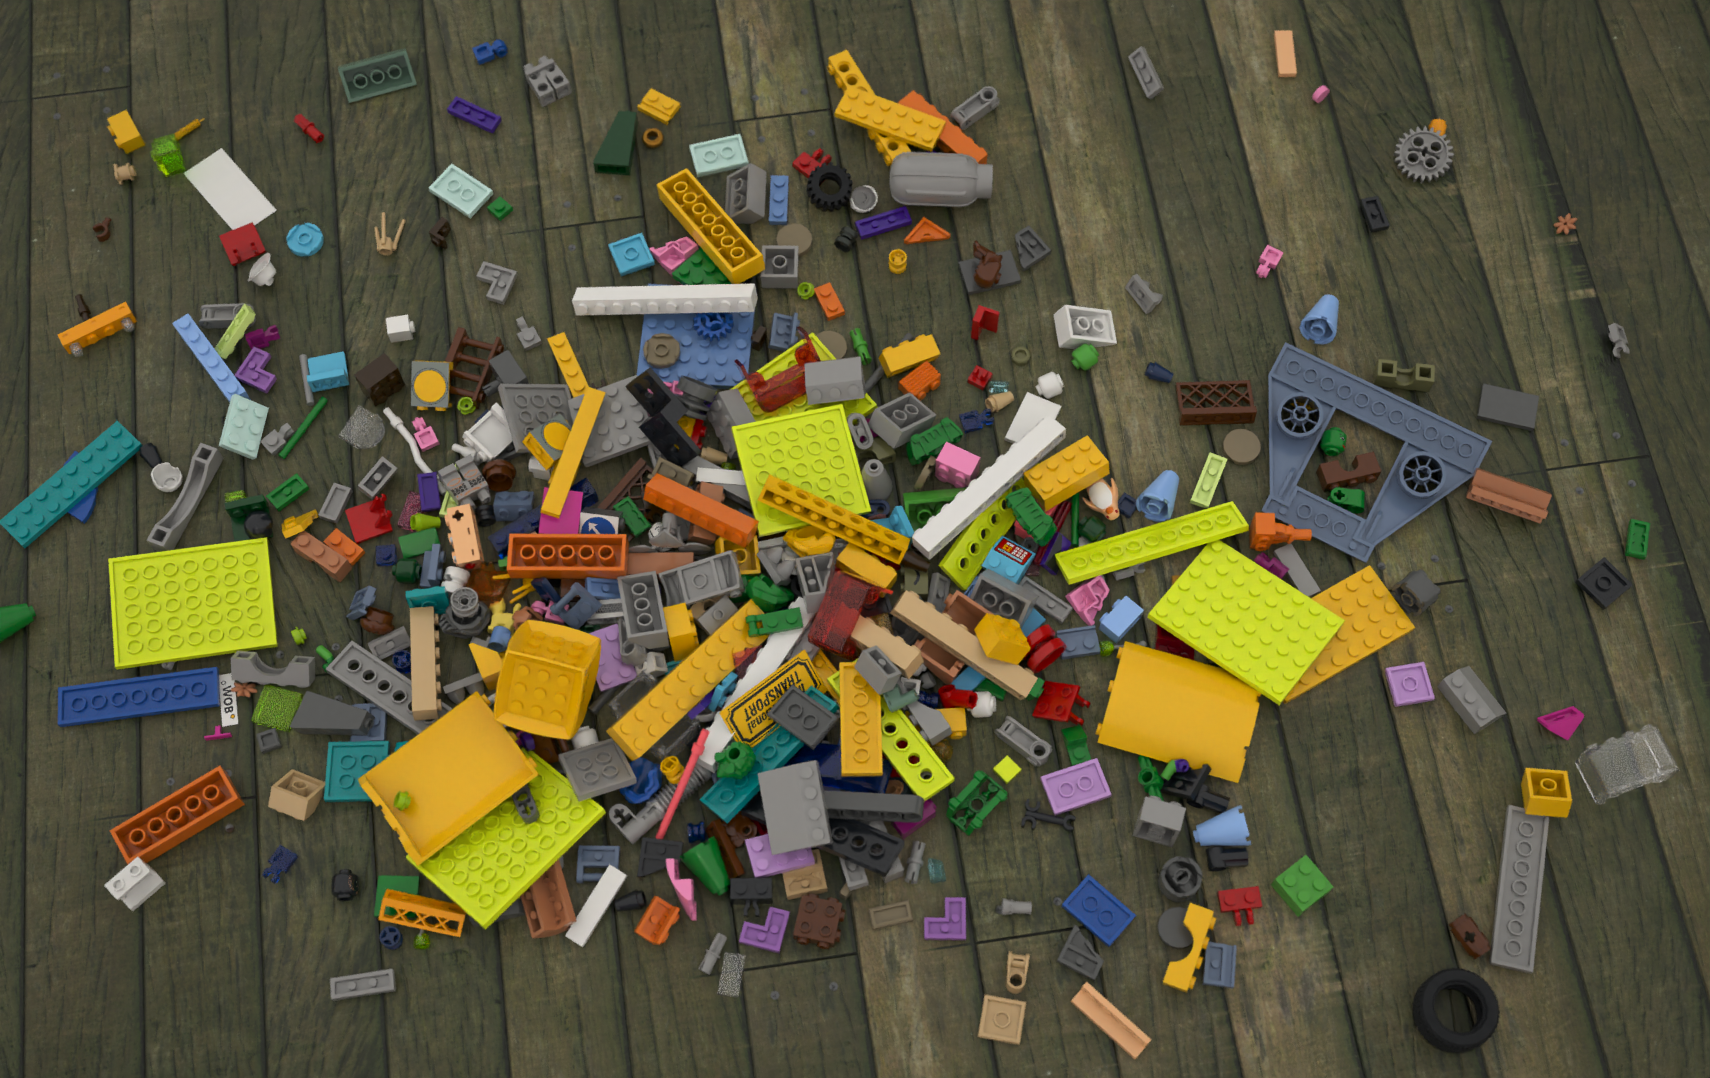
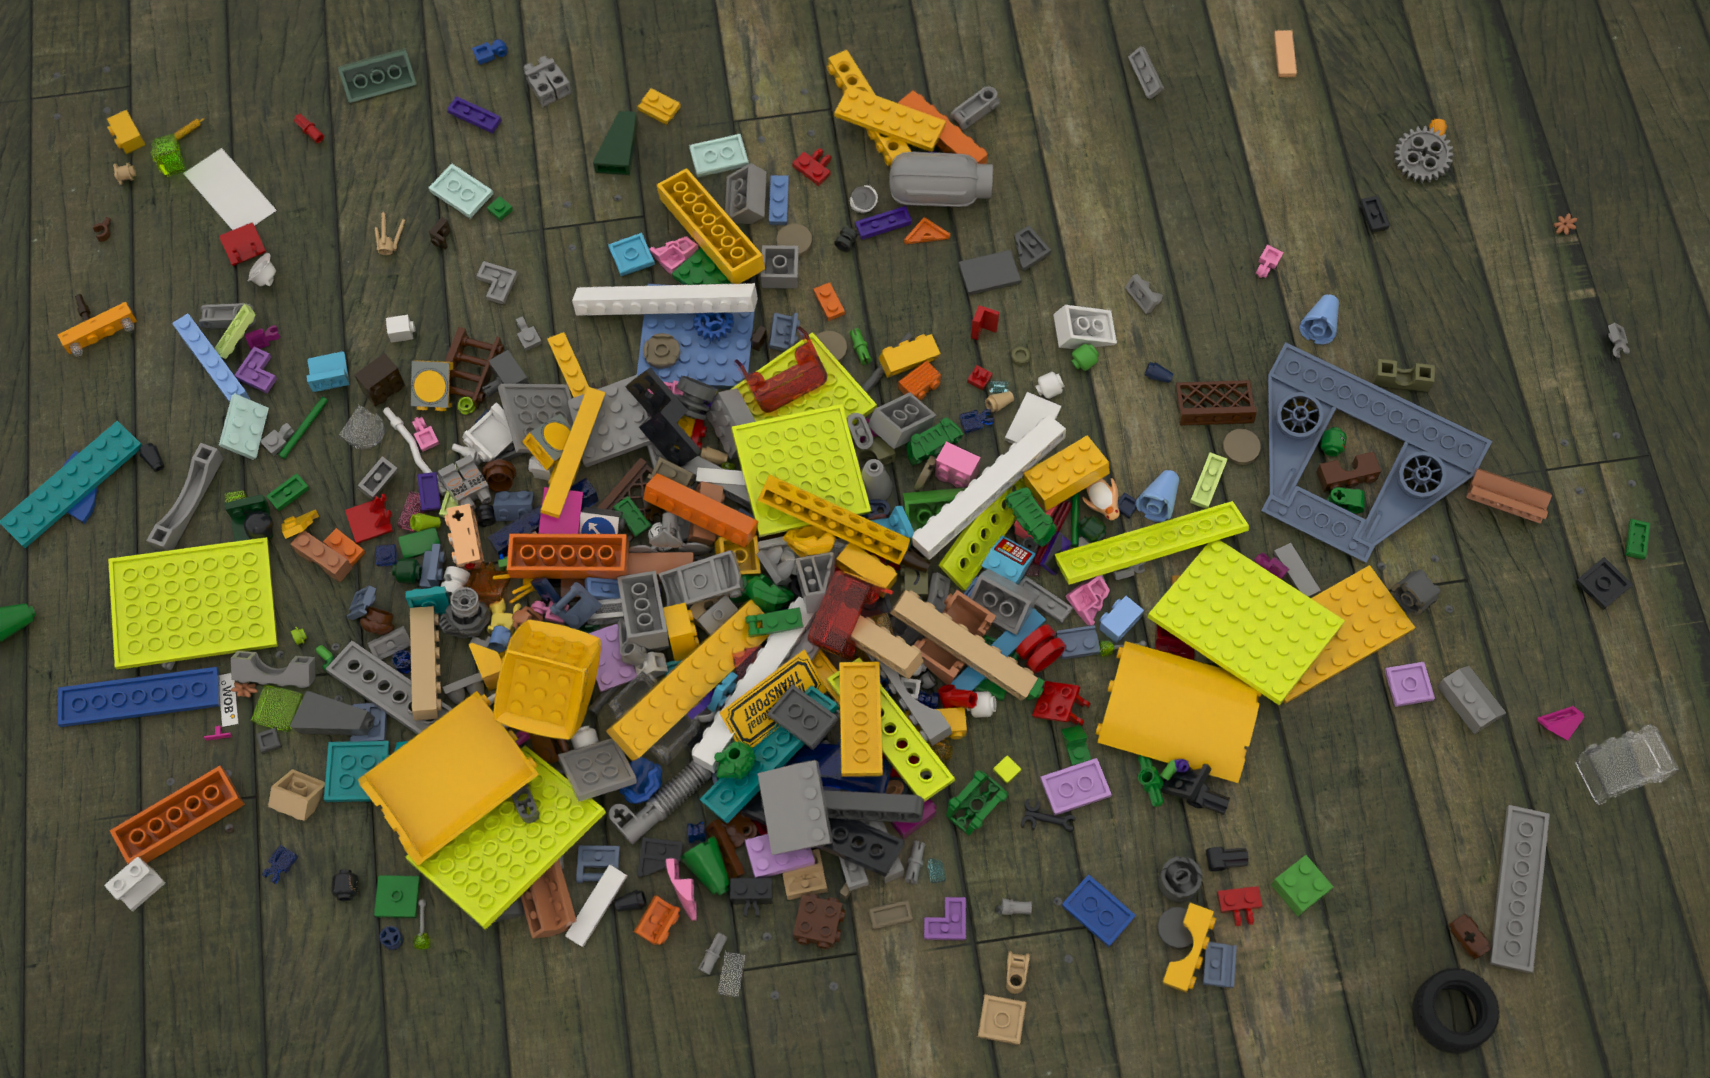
(166, 477): white hair -> none
(305, 239): medium azure tile -> none
(305, 371): light grey bar -> none
(335, 503): light grey tile -> none
(362, 984): light grey plate -> none
(402, 800): lime plate -> none
(420, 906): light orange fence -> none
(527, 741): dark purple tile -> none
(652, 143): pearl gold piece -> none
(672, 769): yellow wheel -> none
(697, 750): coral bar -> none
(768, 936): medium lavender plate -> none
(805, 286): lime plate -> none
(829, 173): black tyre -> none
(834, 380): light grey slope -> none
(877, 670): light grey brick -> none
(896, 699): sand green piece -> none
(897, 261): yellow wheel -> none
(989, 266): reddish brown head -> none
(1002, 639): yellow brick -> none
(1023, 741): light grey piece -> none
(1080, 955): dark grey wing -> none
(1110, 1020): light nougat fence -> none
(1159, 821): light grey brick -> none
(1223, 830): light blue cone -> none
(1265, 531): orange brick -> none
(1320, 94): bright pink tile -> none
(1507, 407): dark grey tile -> none
(1546, 792): yellow brick -> none

